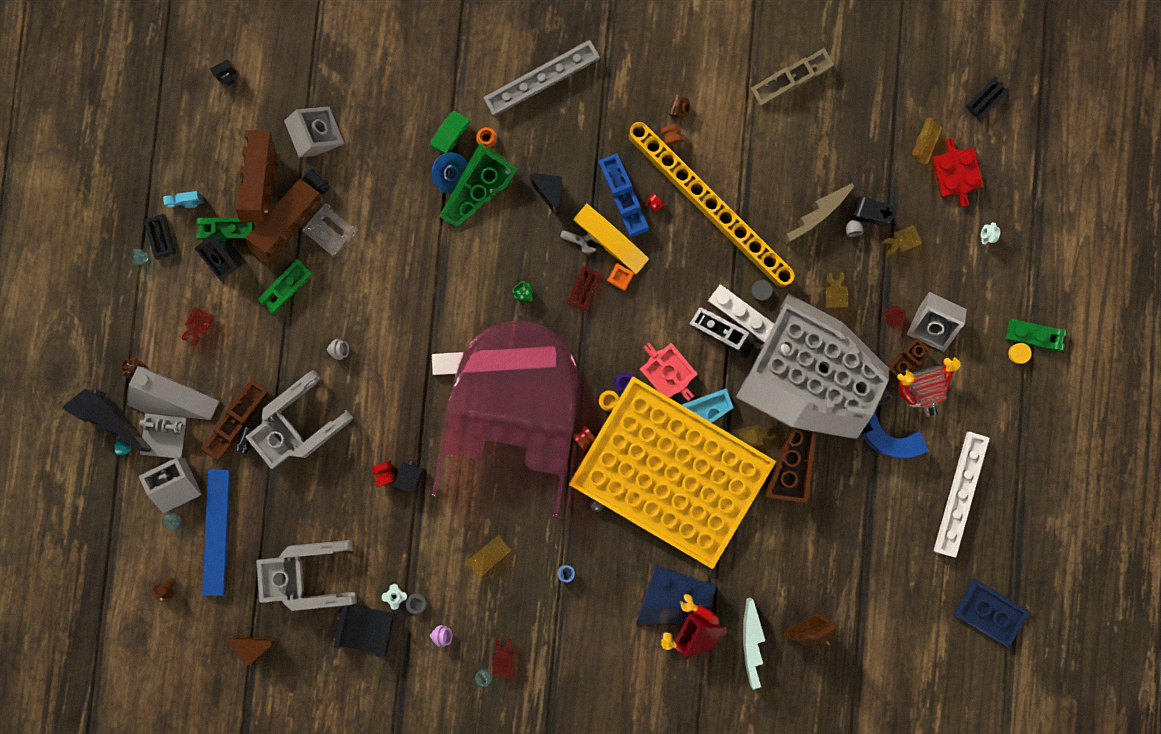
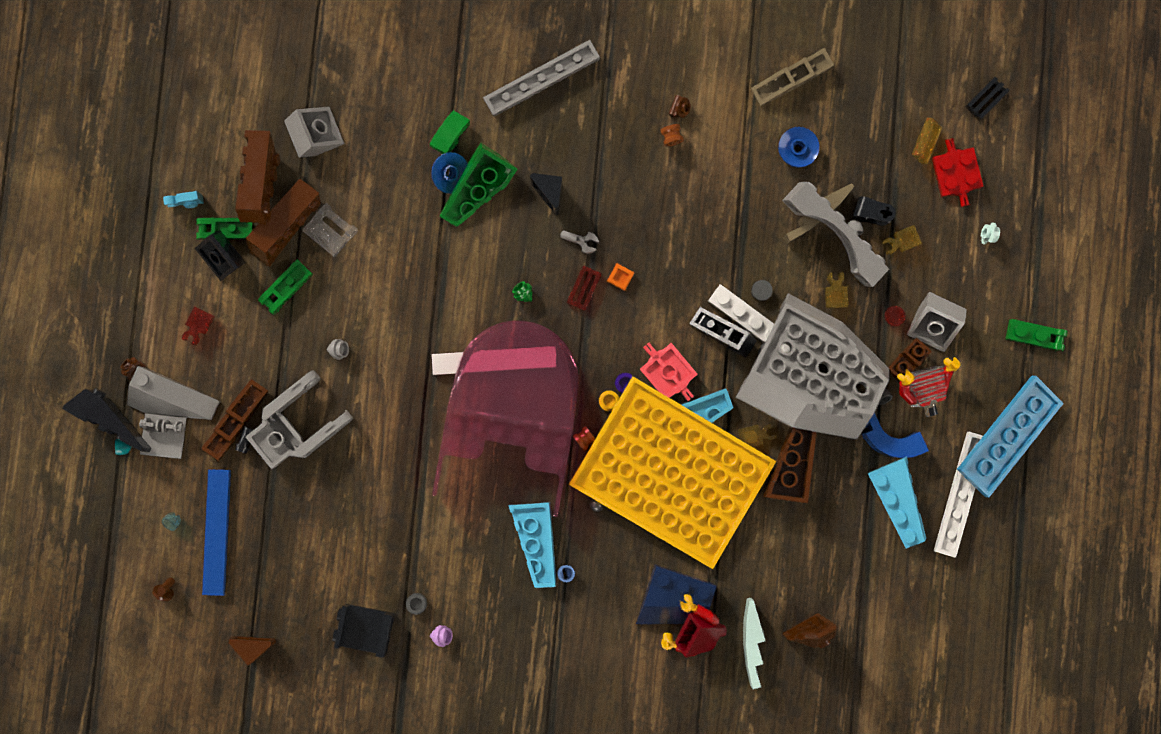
(139, 256): clear light blue hinge -> none
(165, 252): black tile -> none
(170, 484): light grey slope -> none
(224, 71): black tile -> none
(283, 577): light grey plate -> none
(316, 181): black pin -> none
(385, 478): red wheel -> none
(400, 596): light aqua plate -> none
(409, 476): black brick -> none
(486, 131): orange plate -> none
(487, 676): clear light blue hinge -> none
(489, 556): clear yellow plate -> none
(503, 661): clear red plate -> none
(536, 539): none -> medium azure wing
(611, 239): yellow slope -> none
(623, 195): blue slope -> none
(654, 202): red hinge -> none
(708, 195): yellow beam -> none
(805, 140): none -> blue dish
(863, 261): none -> light grey arch
(897, 494): none -> medium azure wing
(991, 613): dark blue tile -> none
(1010, 436): none -> dark azure plate
(1019, 353): yellow tile -> none

